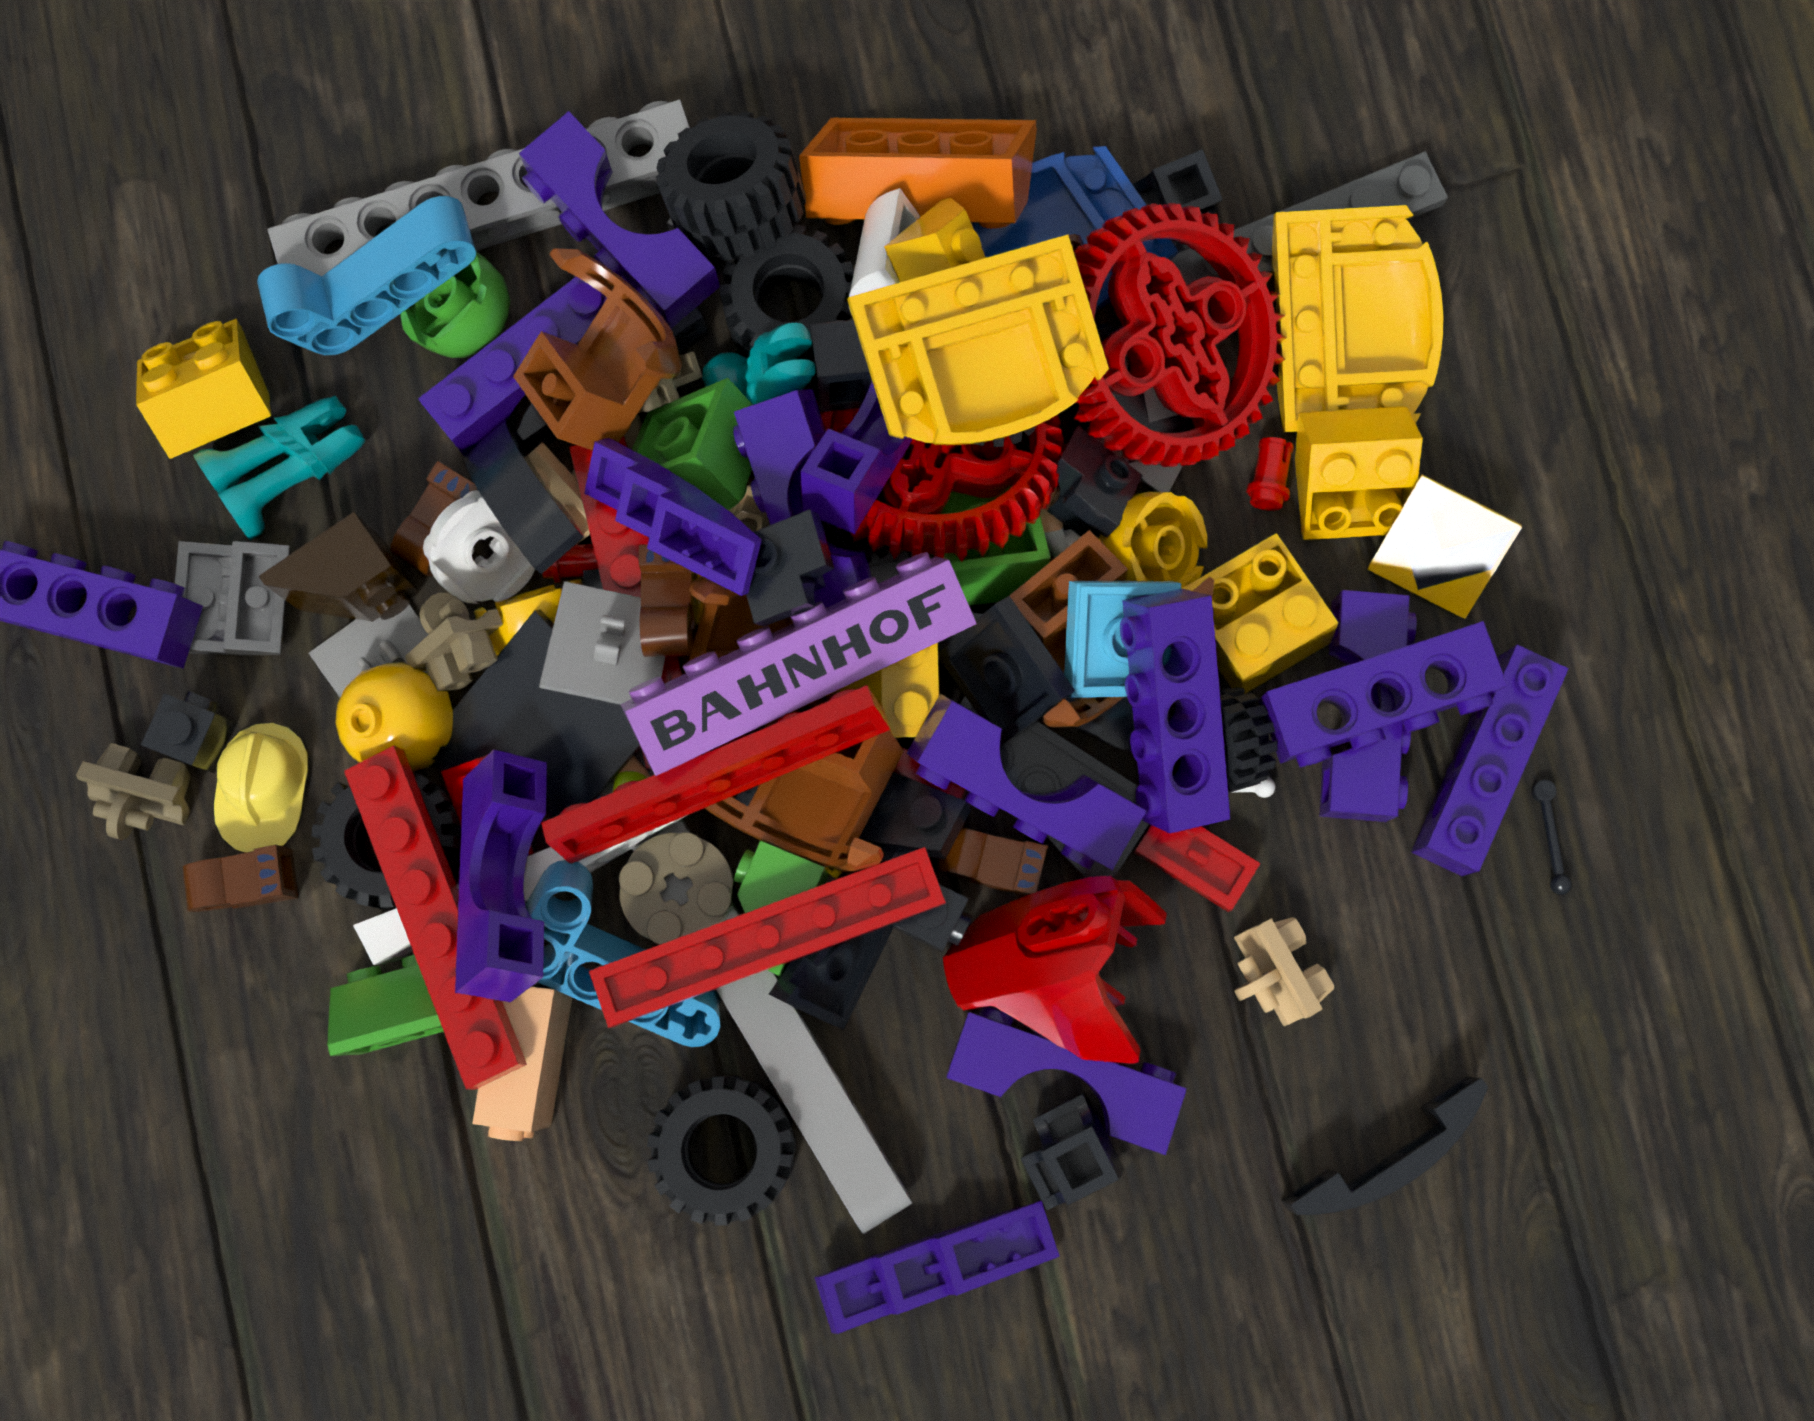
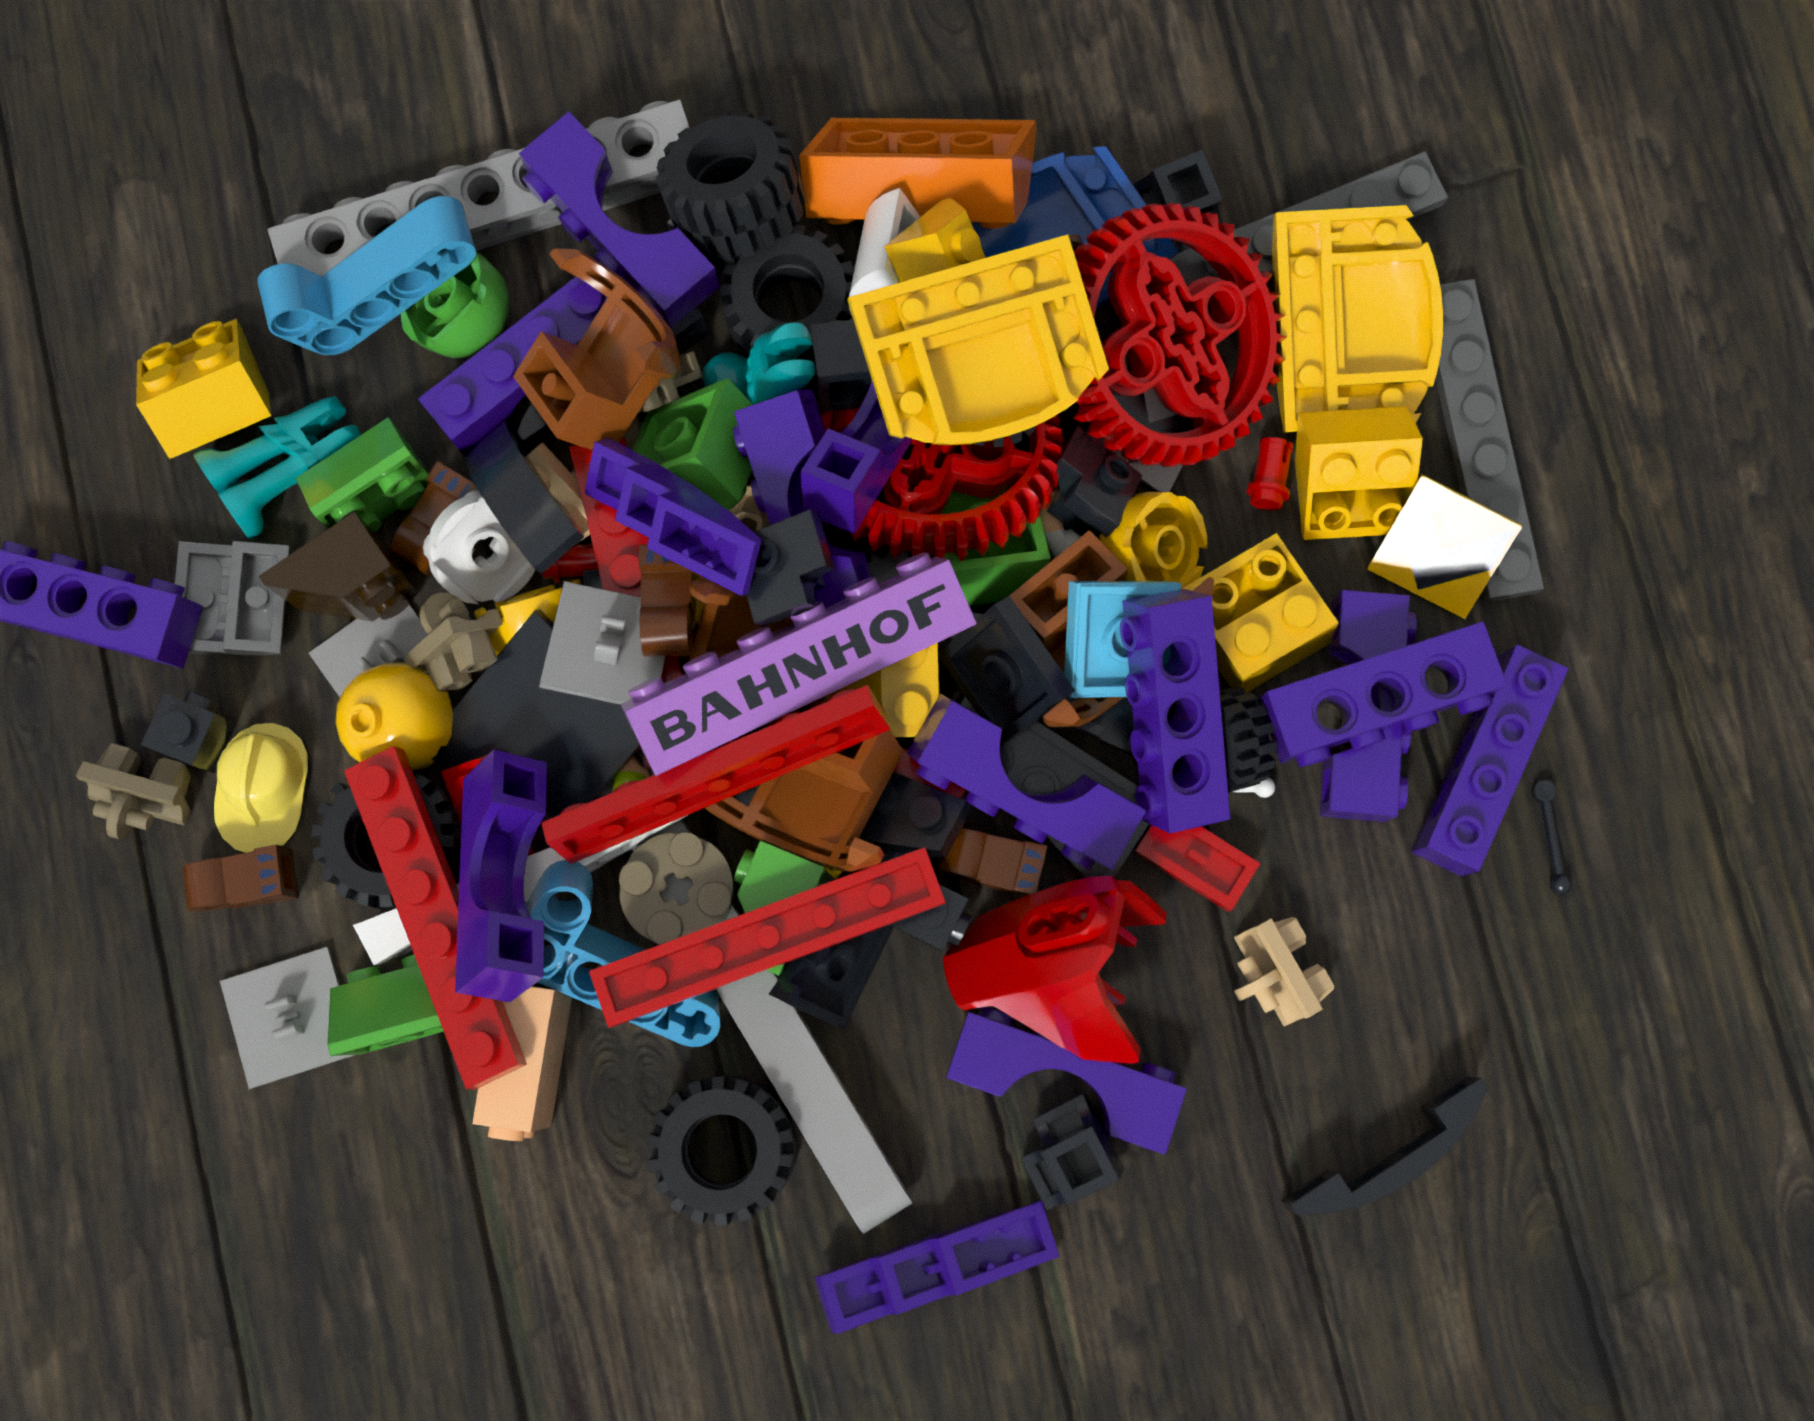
(282, 1016): none -> light grey piece
(366, 477): none -> bright green slope
(1481, 435): none -> dark grey plate

